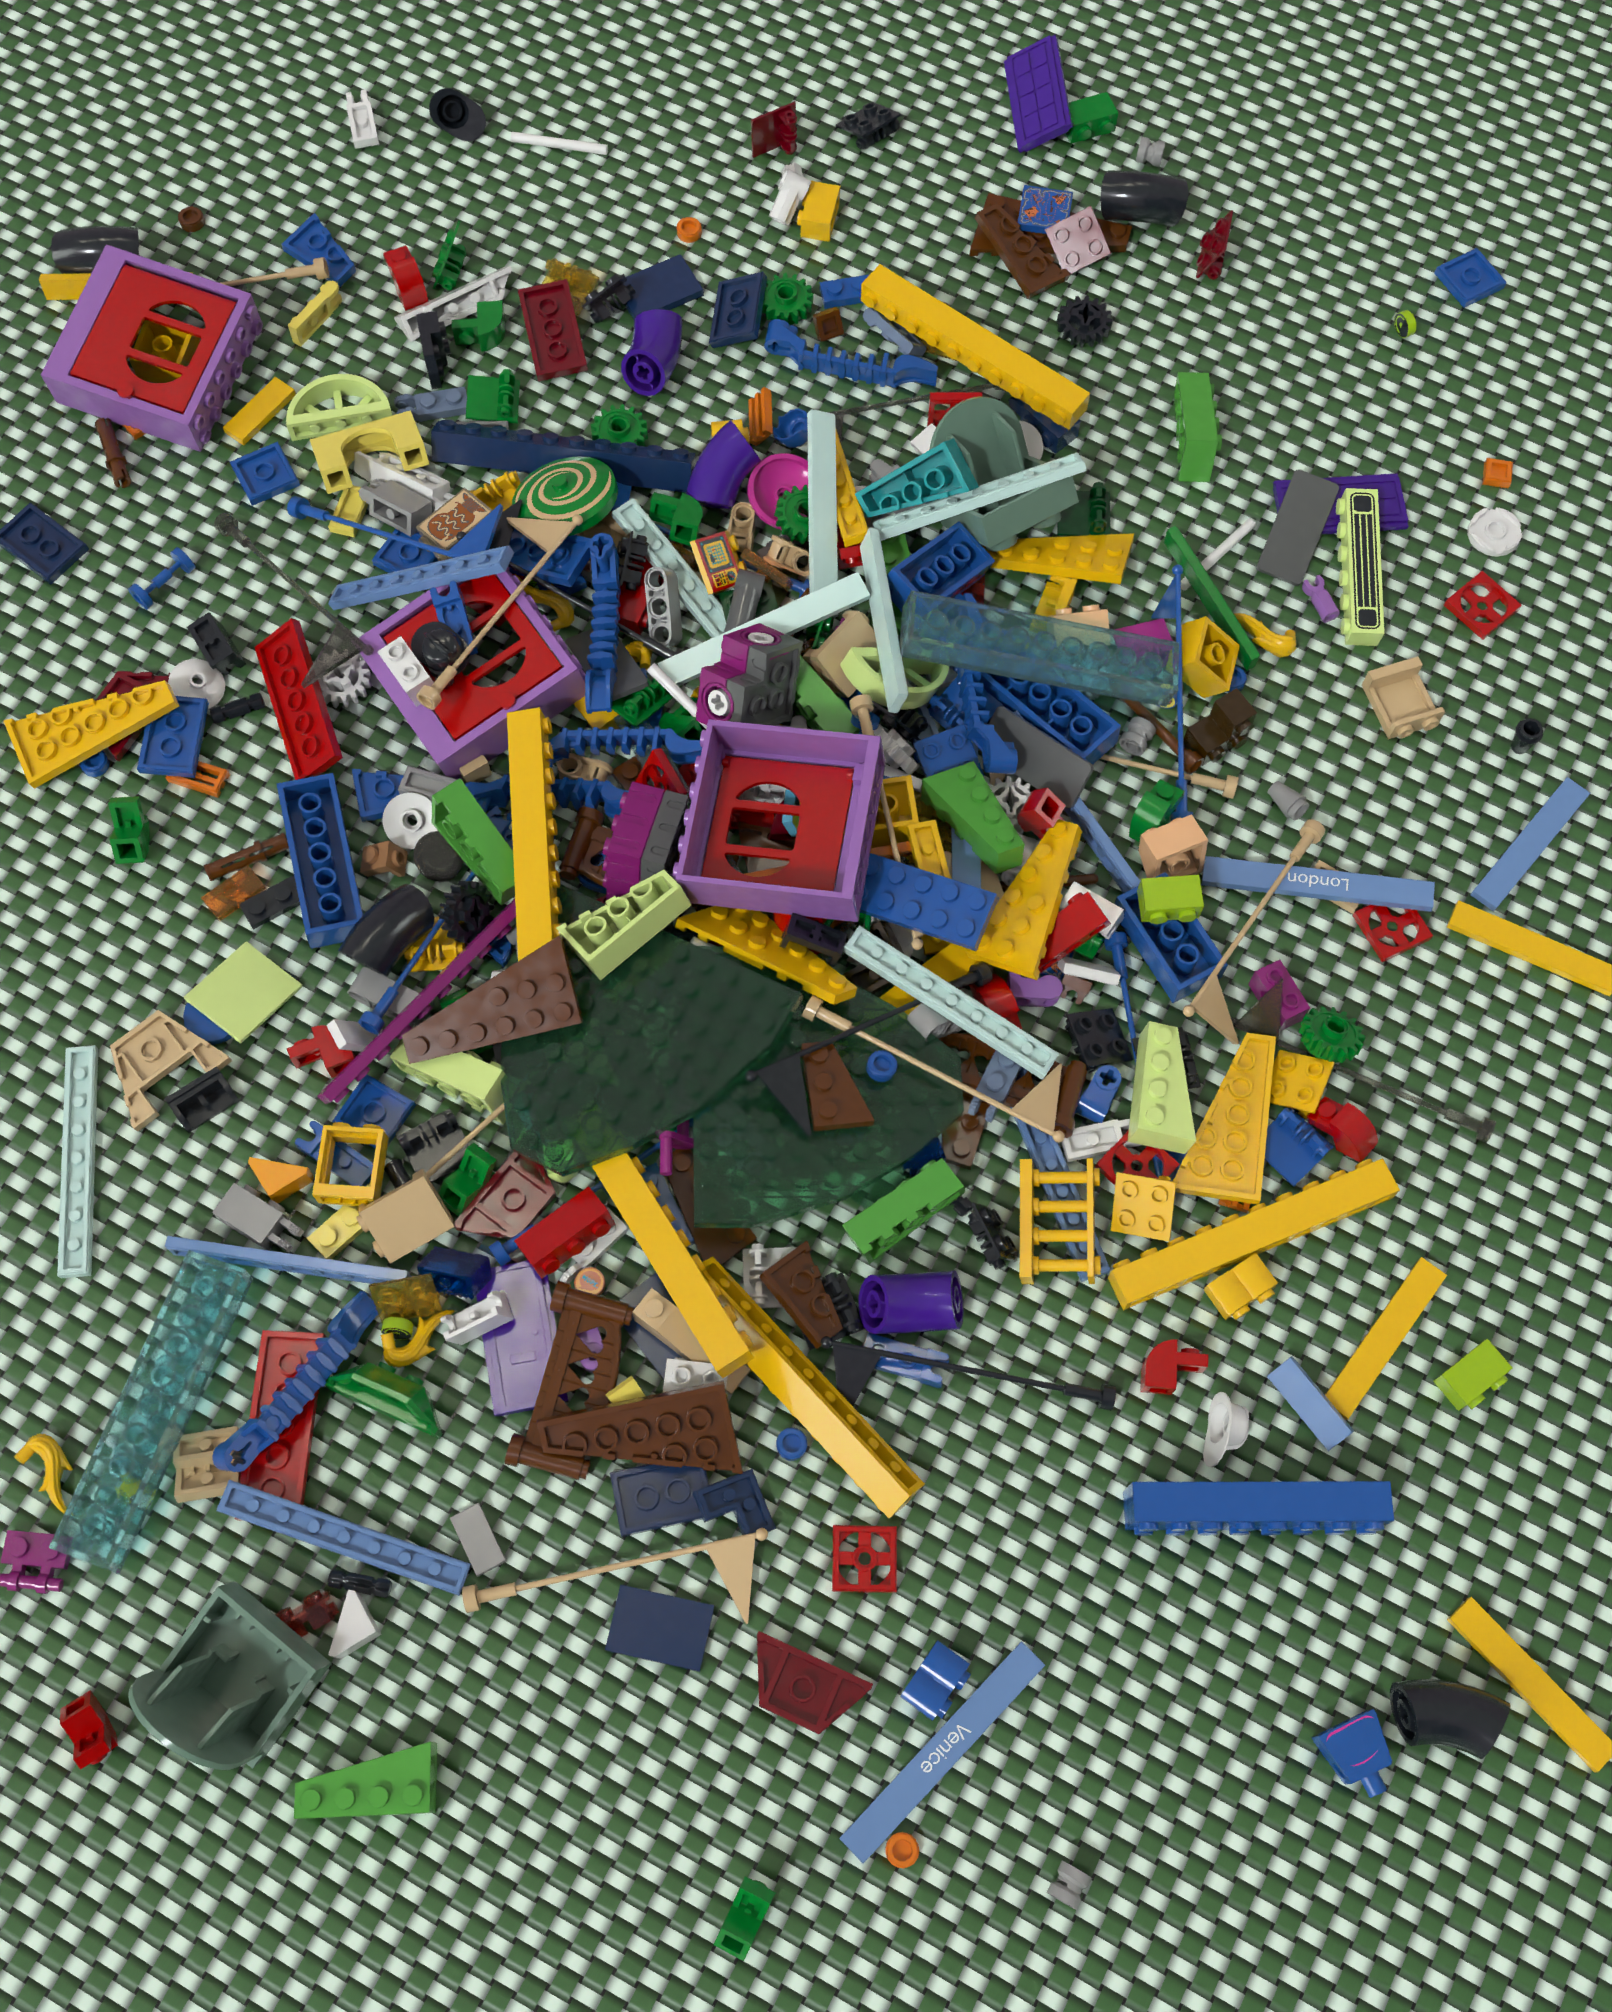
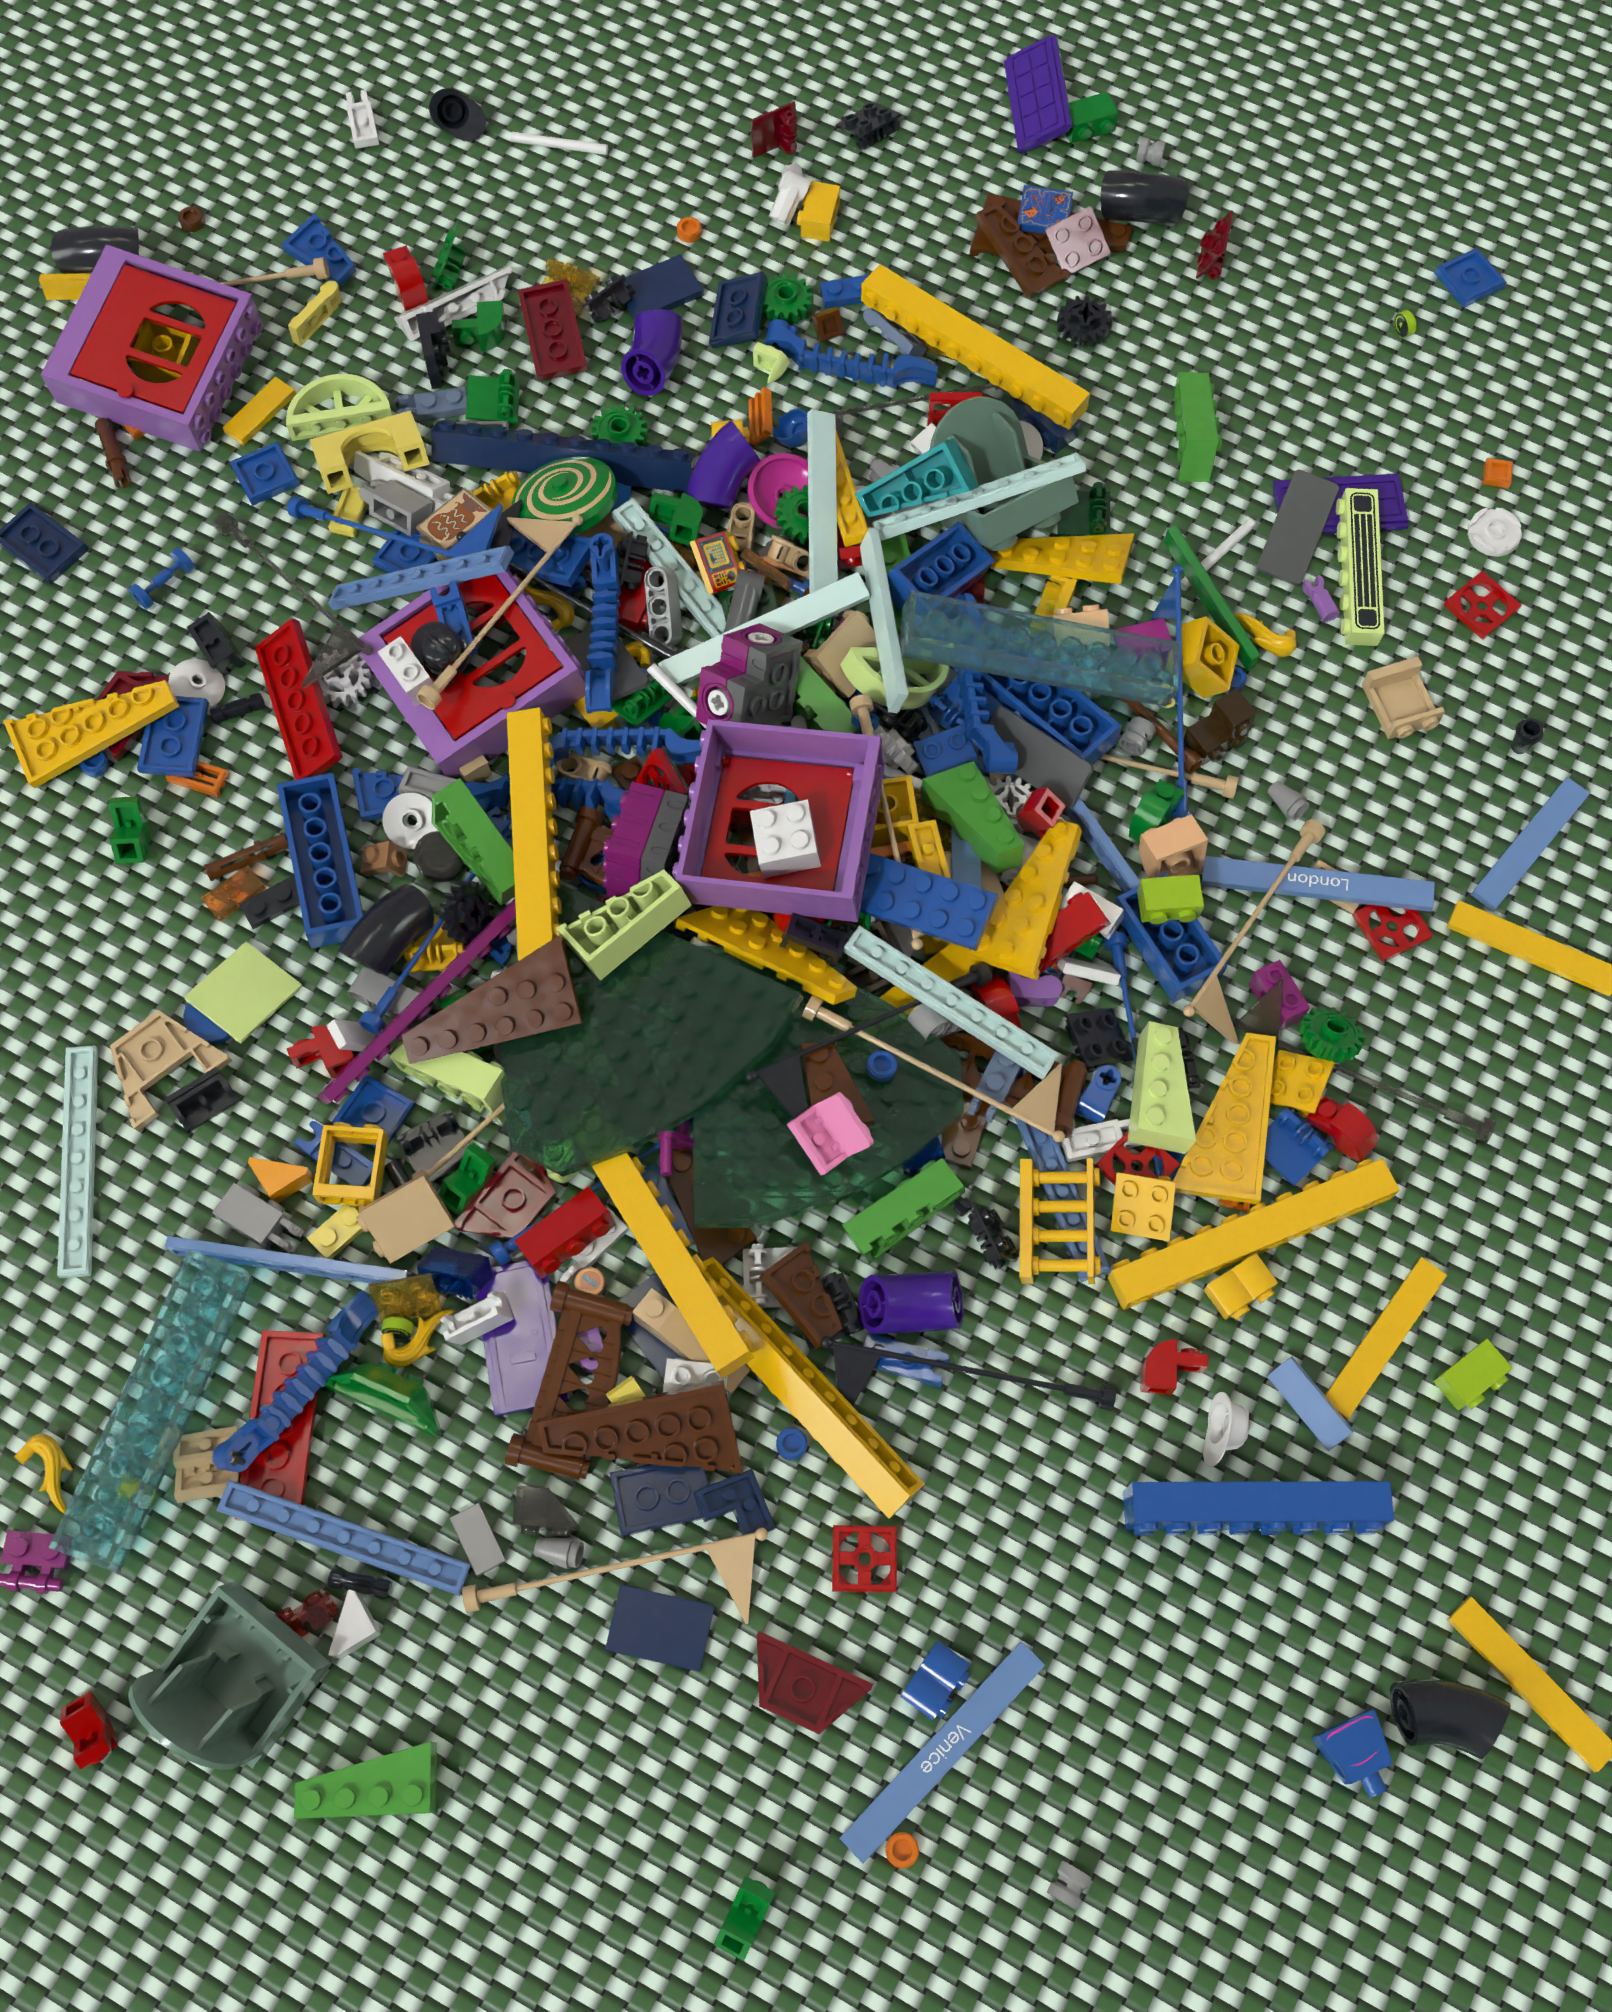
(541, 1510): none -> clear smoke slope
(560, 1551): none -> light grey cone
(770, 360): none -> yellowish green plate
(785, 838): none -> white brick
(830, 1132): none -> bright pink bracket

